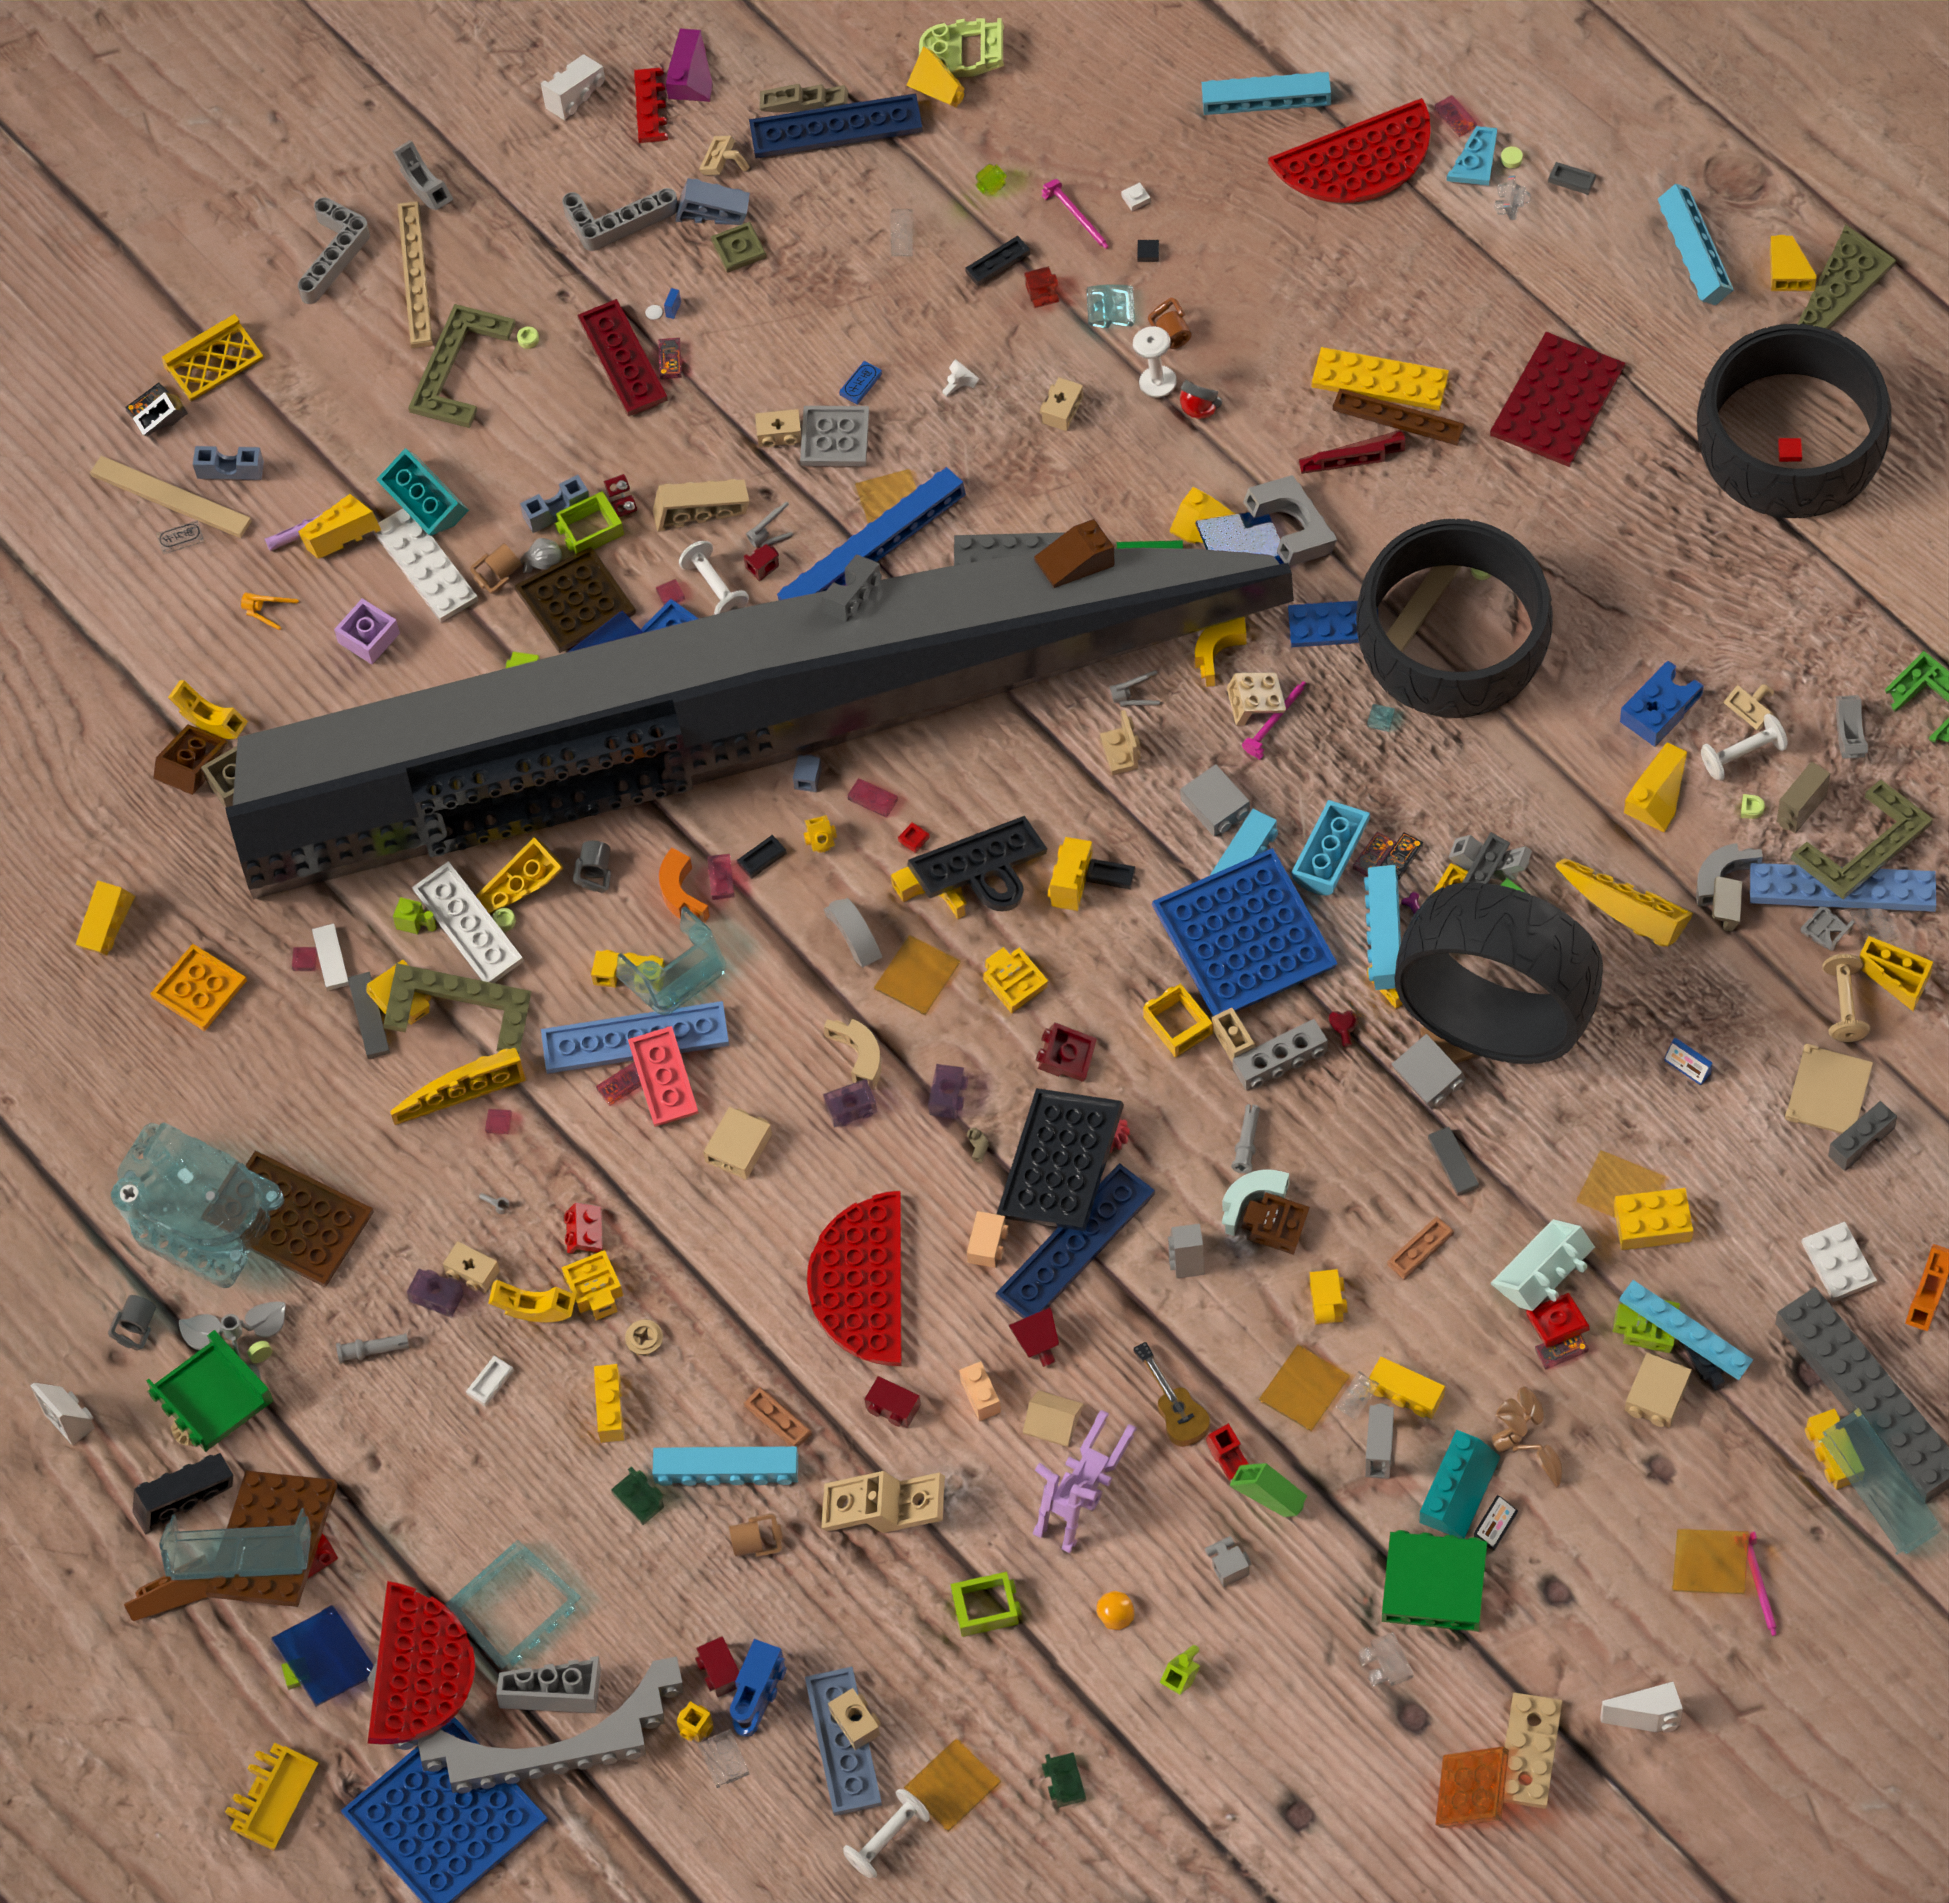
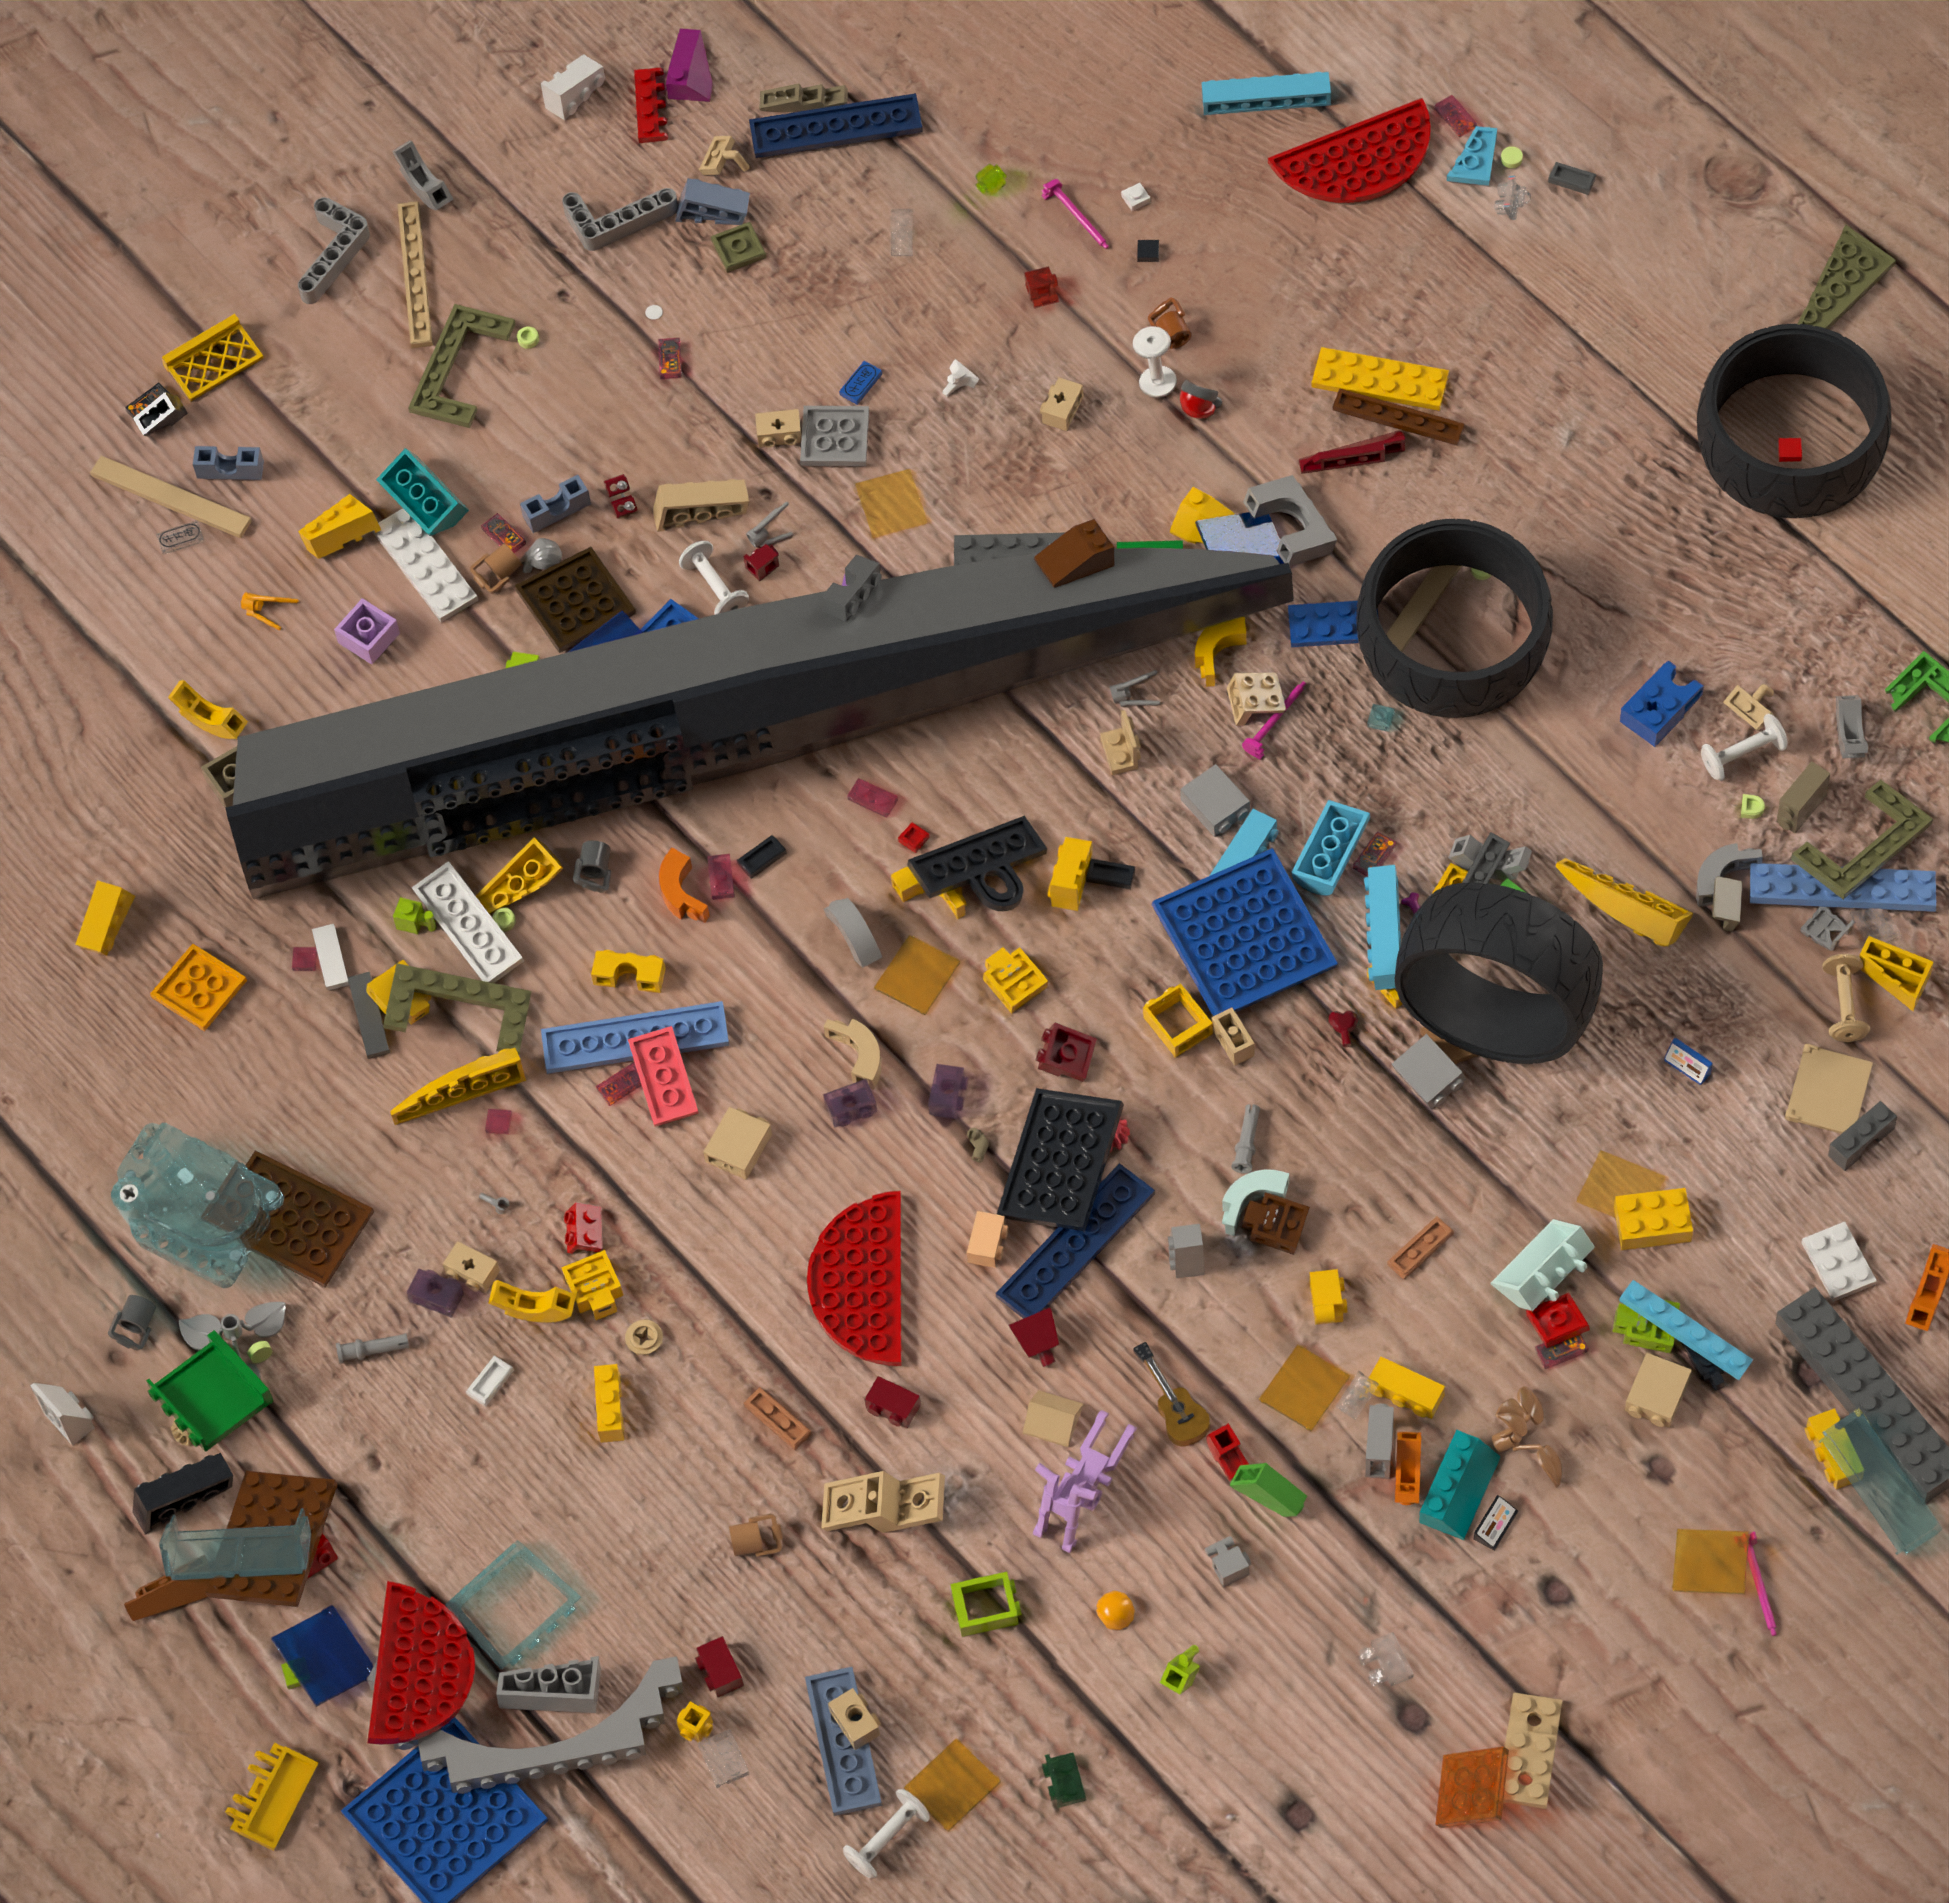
(184, 756): reddish brown slope -> none
(286, 536): lavender pin -> none
(502, 532): none -> tile
(583, 509): lime window -> none
(622, 357): dark red plate -> none
(638, 1496): clear green bracket -> none
(669, 591): clear pink tile -> none
(672, 303): blue tile -> none
(681, 979): clear light blue windscreen -> none
(725, 1465): medium azure brick -> none
(756, 1685): blue brick -> none
(807, 773): sand blue brick -> none
(819, 834): yellow brick -> none
(882, 534): blue brick -> none
(935, 79): yellow slope -> none
(947, 45): yellowish green slope -> none
(980, 1391): light nougat brick -> none
(997, 261): black plate -> none
(1110, 305): clear light blue slope -> none
(1285, 1044): light grey brick -> none
(1403, 853): tile -> none
(1408, 1468): none -> orange arch
(1434, 1581): green panel -> none
(1453, 1161): dark grey tile -> none
(1557, 399): dark red plate -> none
(1648, 1709): white slope -> none
(1658, 788): yellow wedge -> none
(1695, 244): medium azure brick -> none
(1789, 266): yellow slope -> none

